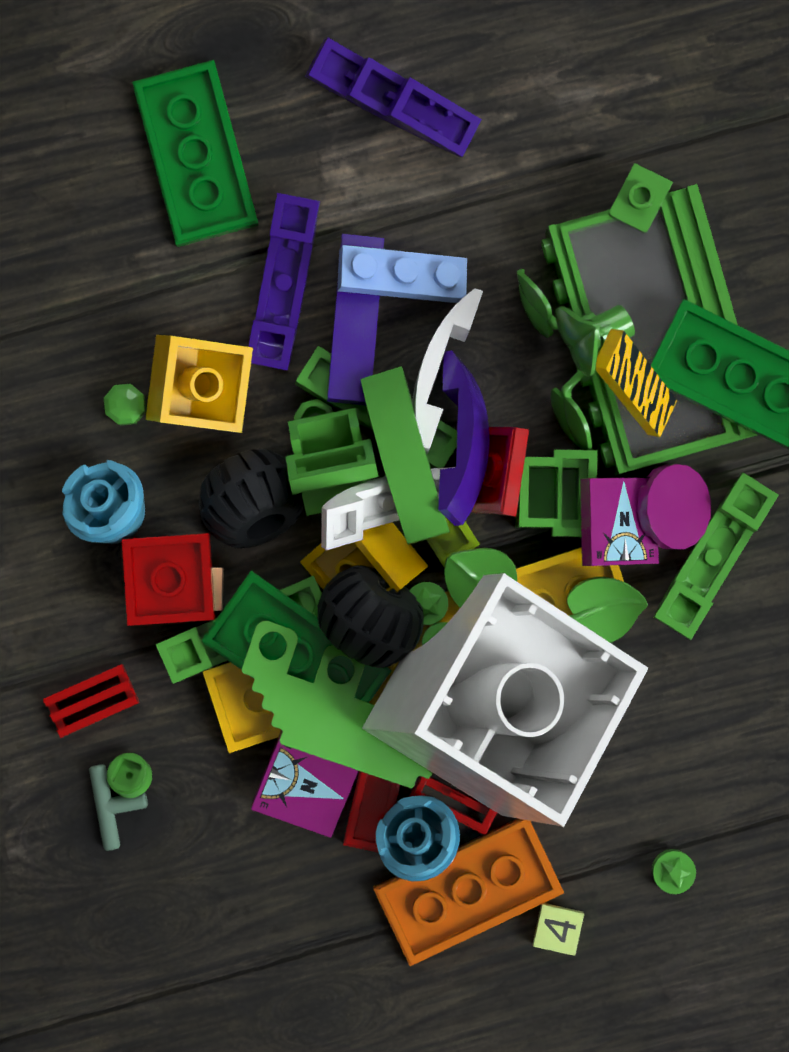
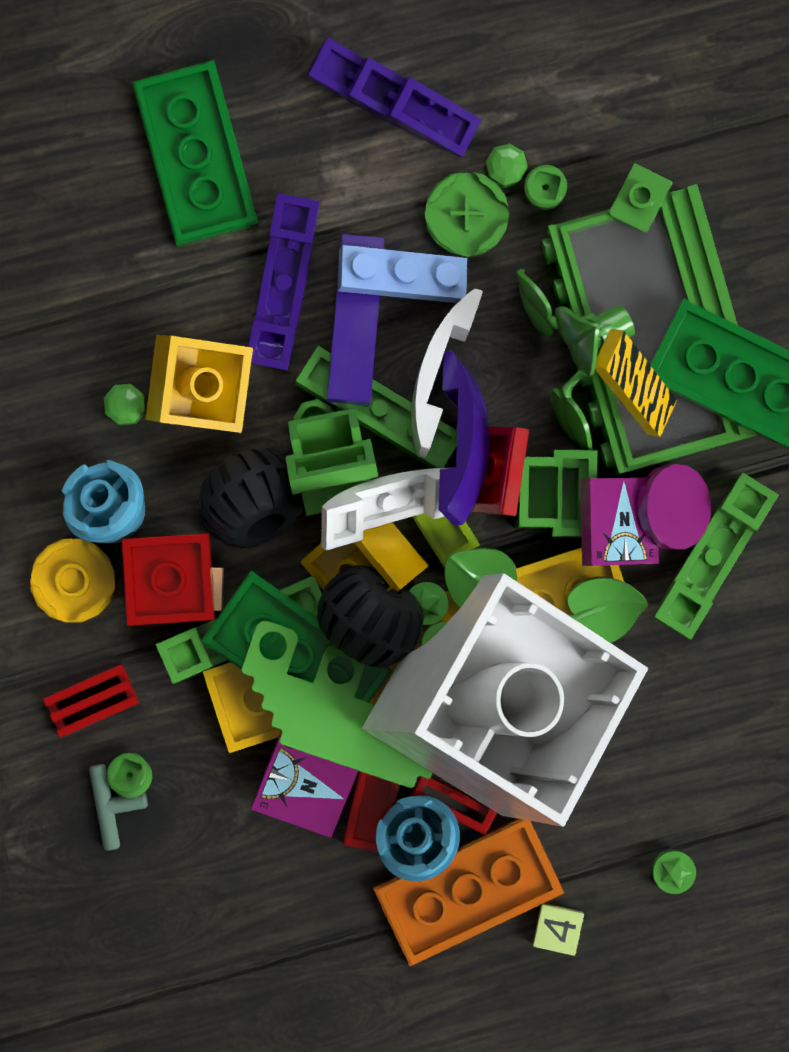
(73, 580): none -> yellow tile
(403, 455): bright green slope -> none
(466, 214): none -> bright green tile
(506, 165): none -> bright green tile
(545, 187): none -> bright green tile

